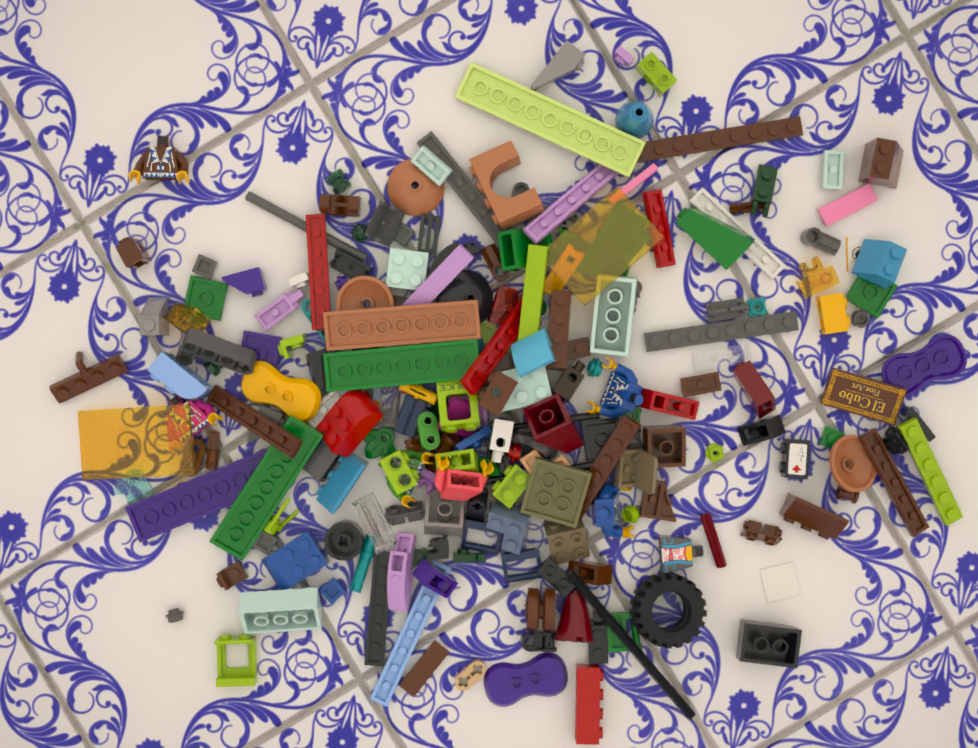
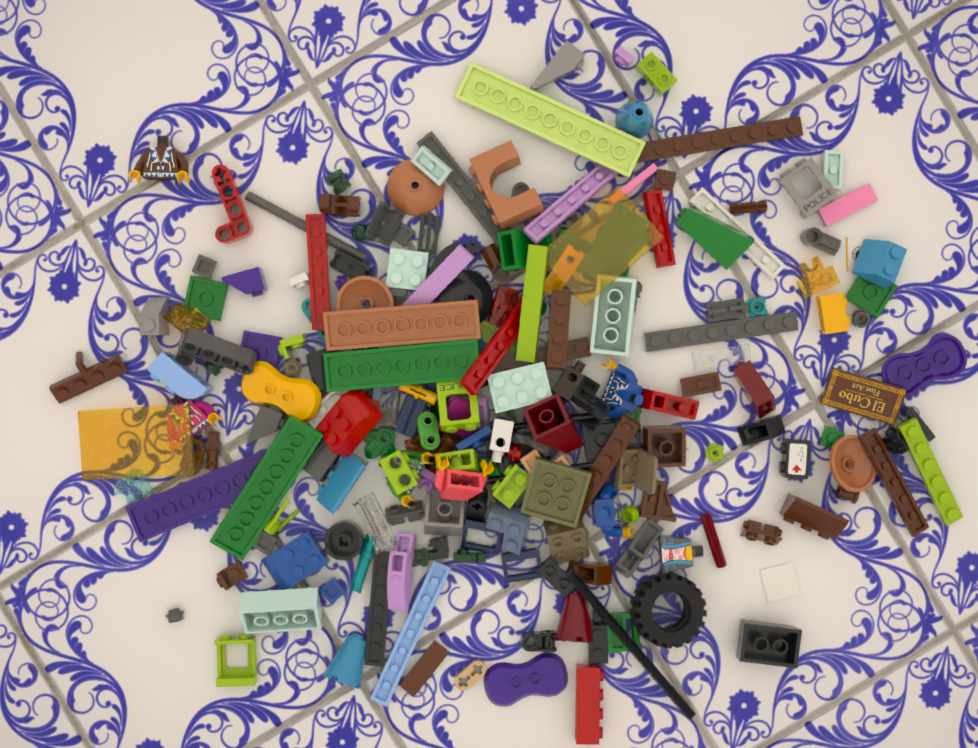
(133, 253): reddish brown brick -> none
(229, 203): none -> red beam
(254, 421): reddish brown tile -> none
(279, 309): lavender hinge -> none
(297, 367): none -> dark tan plate
(348, 662): none -> dark azure cone
(434, 578): dark purple slope -> none
(496, 404): reddish brown brick -> none
(532, 353): medium azure slope -> none
(540, 609): reddish brown wheel -> none
(586, 399): none -> black plate
(594, 367): teal plate -> none
(638, 548): none -> dark grey slope
(664, 180): none -> reddish brown plate
(763, 188): dark green hinge -> none
(816, 200): none -> light grey window
(881, 163): reddish brown slope -> none

